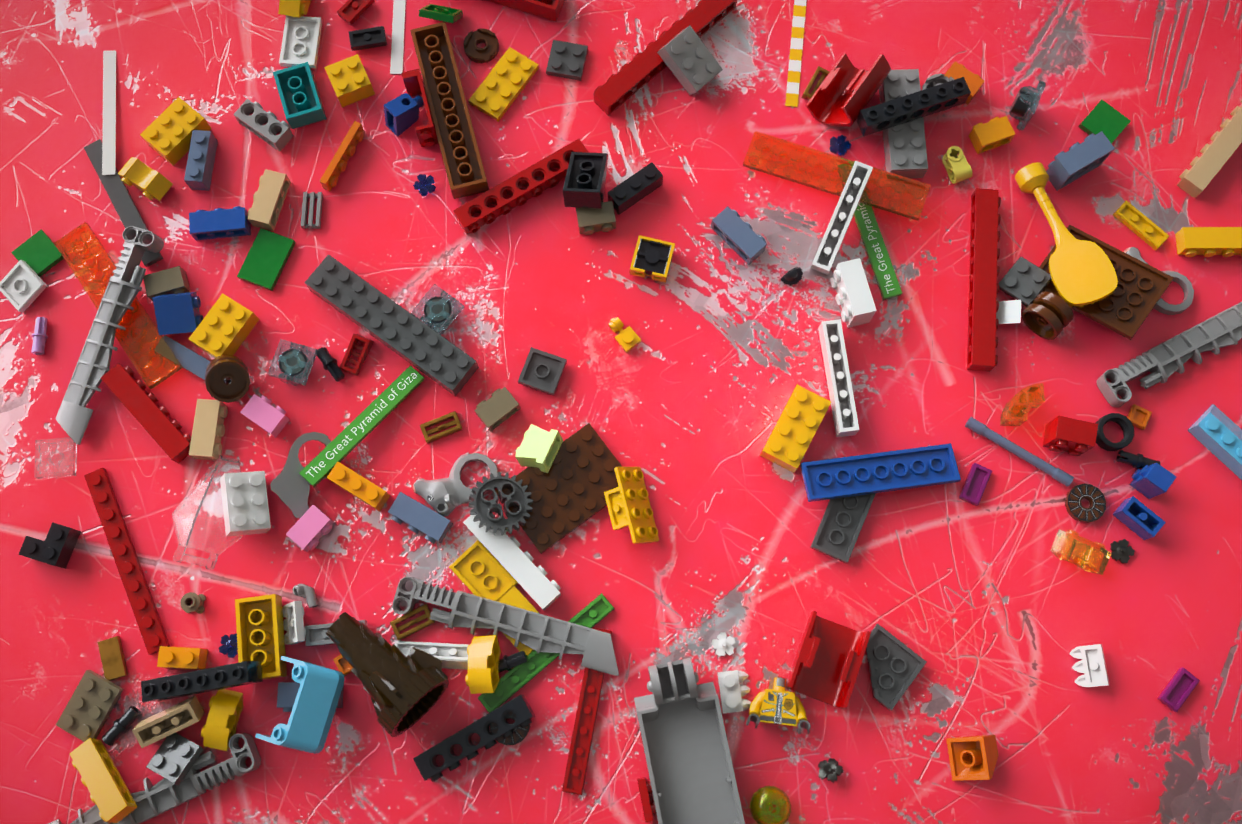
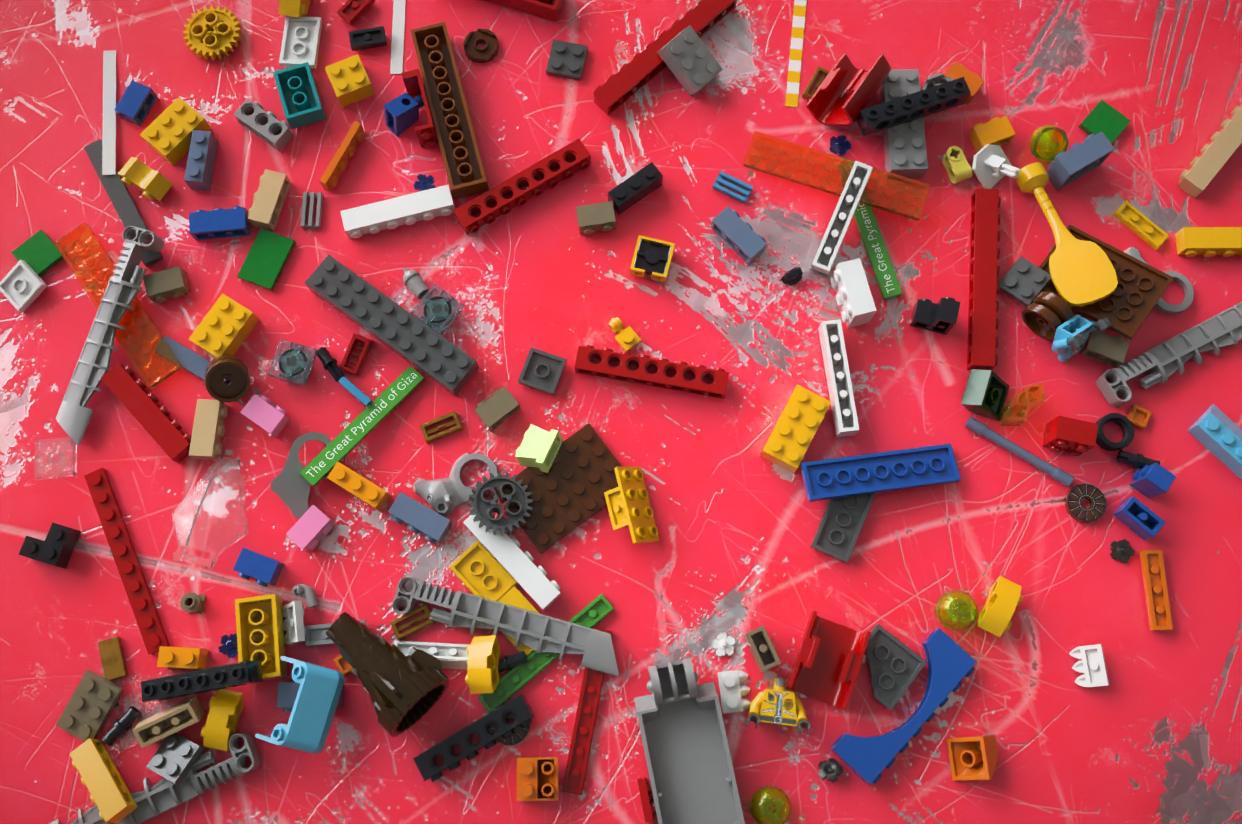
(39, 336): lavender axle -> none
(136, 103): none -> blue brick
(177, 313): blue piece -> none
(212, 32): none -> yellow gear
(245, 503): white brick -> none
(258, 566): none -> blue brick
(355, 391): none -> dark azure tile
(397, 211): none -> white brick
(415, 283): none -> light grey piece
(441, 13): green tile -> none
(503, 84): yellow plate -> none
(537, 779): none -> orange slope
(585, 180): black slope -> none
(640, 376): none -> red brick
(732, 182): none -> dark azure tile
(762, 649): none -> dark tan brick
(935, 317): none -> black brick
(946, 668): none -> blue arch
(956, 610): none -> clear neon green cylinder
(975, 484): magenta tile -> none
(985, 394): none -> slope
(991, 165): none -> white piece
(1000, 606): none -> yellow brick
(1009, 312): white sticker -> none
(1026, 104): clear light blue piece -> none
(1048, 142): none -> clear neon green cylinder
(1073, 334): none -> medium azure torso
(1080, 551): brick -> none
(1105, 348): none -> dark tan brick
(1156, 590): none -> orange plate
(1178, 689): magenta tile -> none

